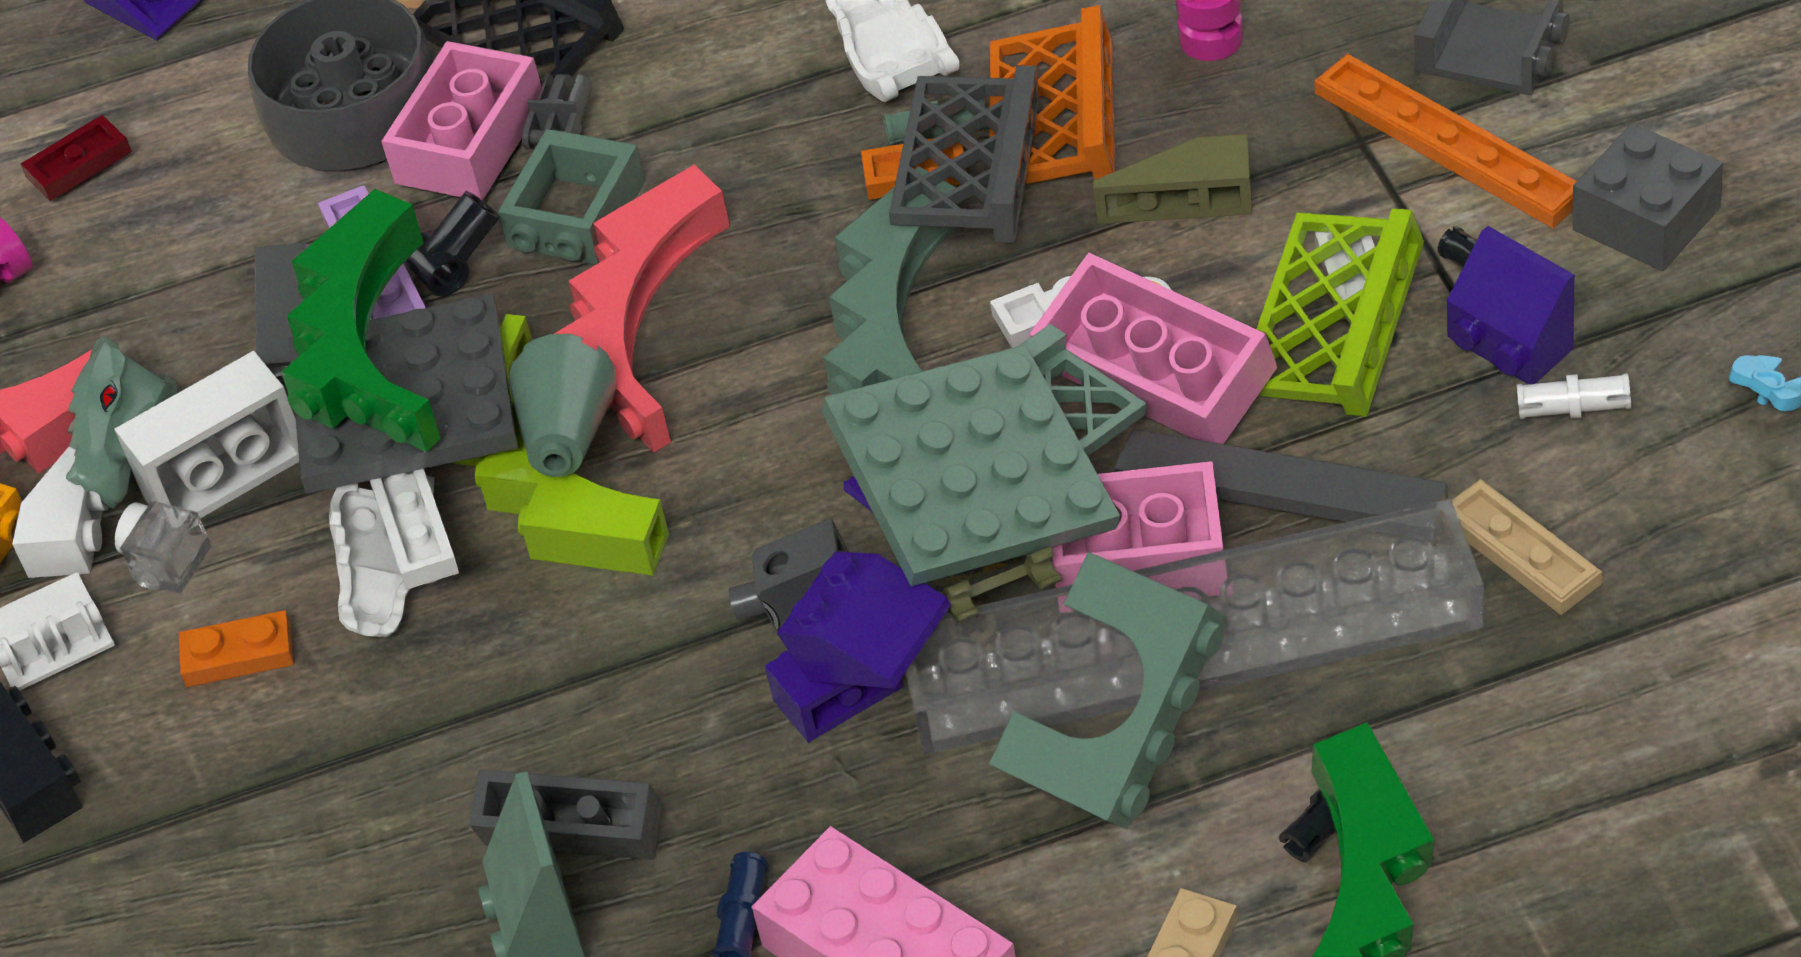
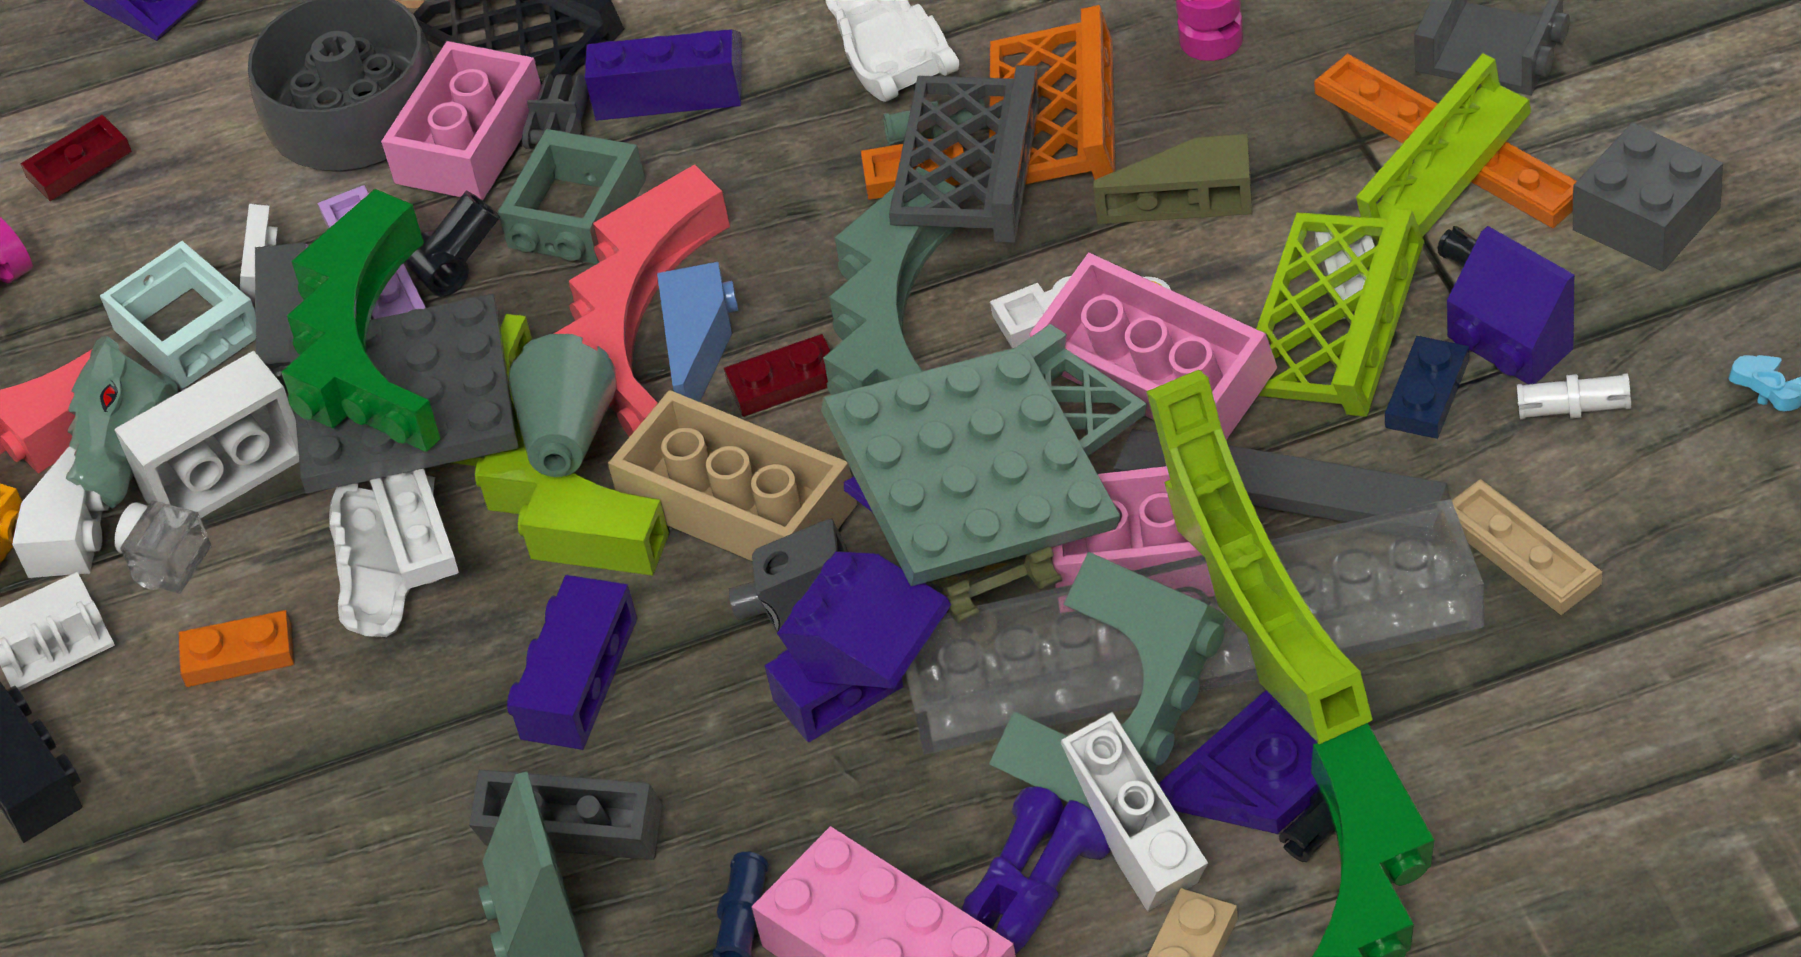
(200, 343): none -> light aqua window
(257, 235): none -> white plate
(572, 662): none -> dark purple brick
(664, 74): none -> dark purple slope
(695, 324): none -> medium blue slope
(729, 476): none -> tan brick
(778, 375): none -> dark red plate
(1025, 899): none -> dark purple piece
(1133, 813): none -> white slope
(1248, 771): none -> dark purple wing
(1250, 583): none -> lime arch
(1427, 387): none -> dark blue plate
(1447, 156): none -> lime fence

